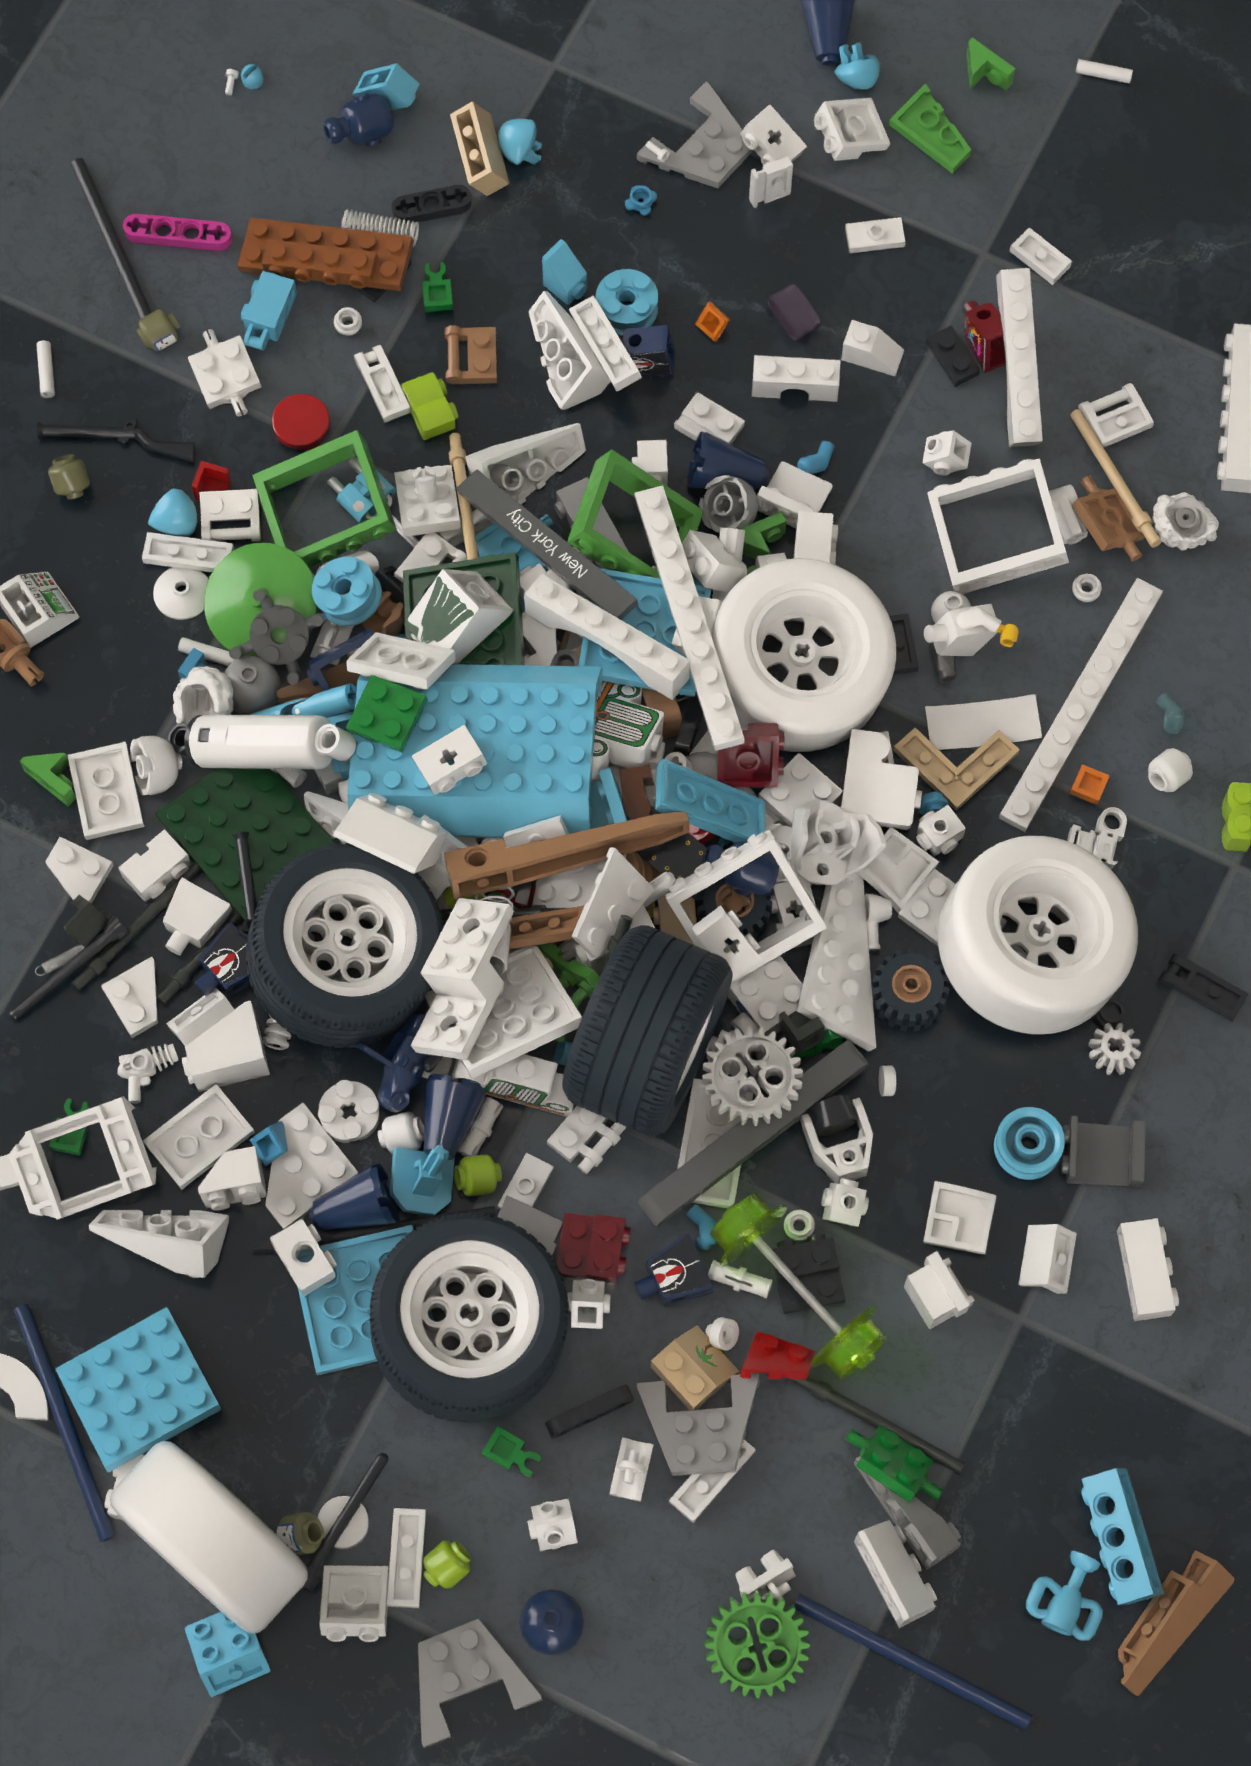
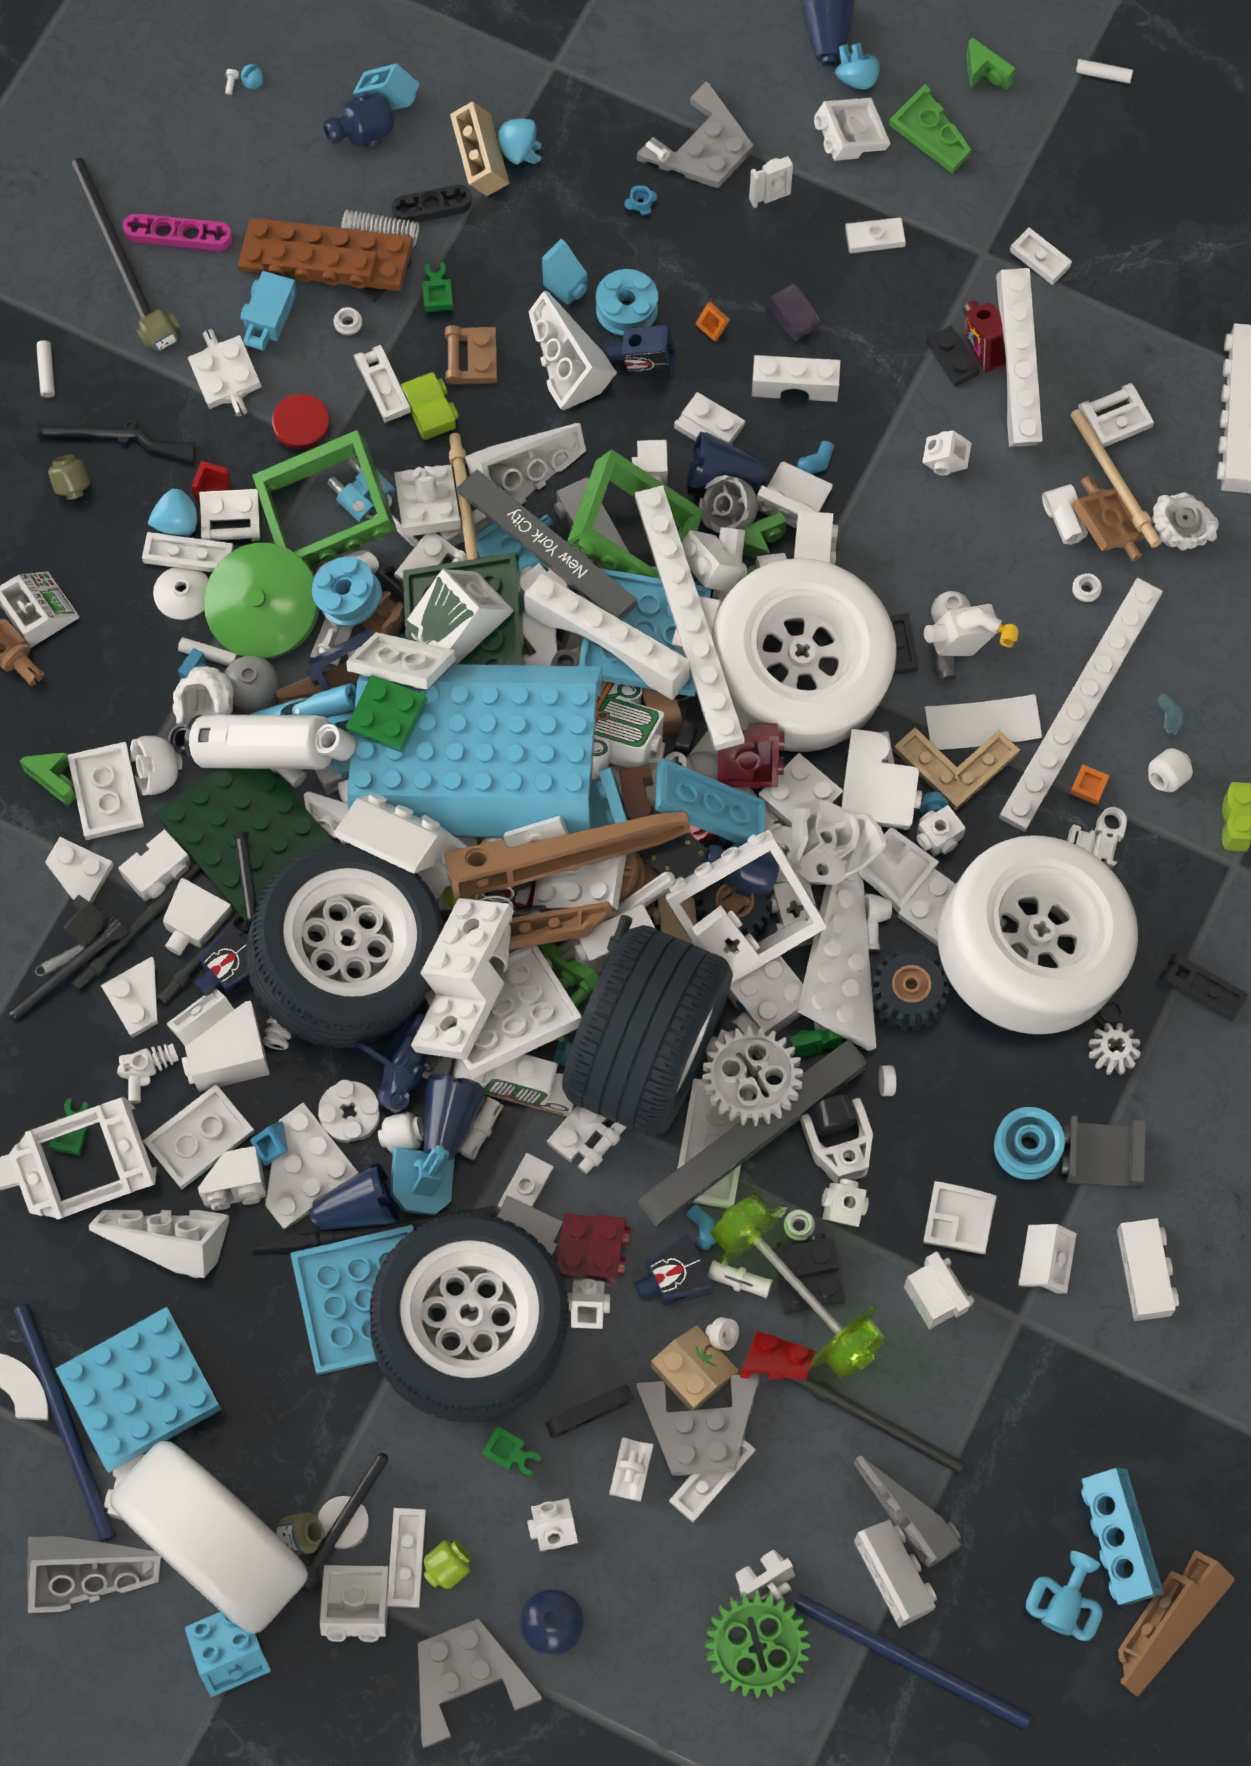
(76, 1570): none -> light grey wedge
(261, 635): dark grey plate -> none
(306, 1275): white brick -> none
(455, 746): white brick -> none
(477, 1175): lime head -> none
(605, 343): white plate -> none
(617, 893): white wing -> none
(771, 126): white brick -> none
(802, 1031): pearl dark grey panel -> none
(871, 348): white slope -> none
(894, 1463): green plate -> none
(1010, 567): white window -> none

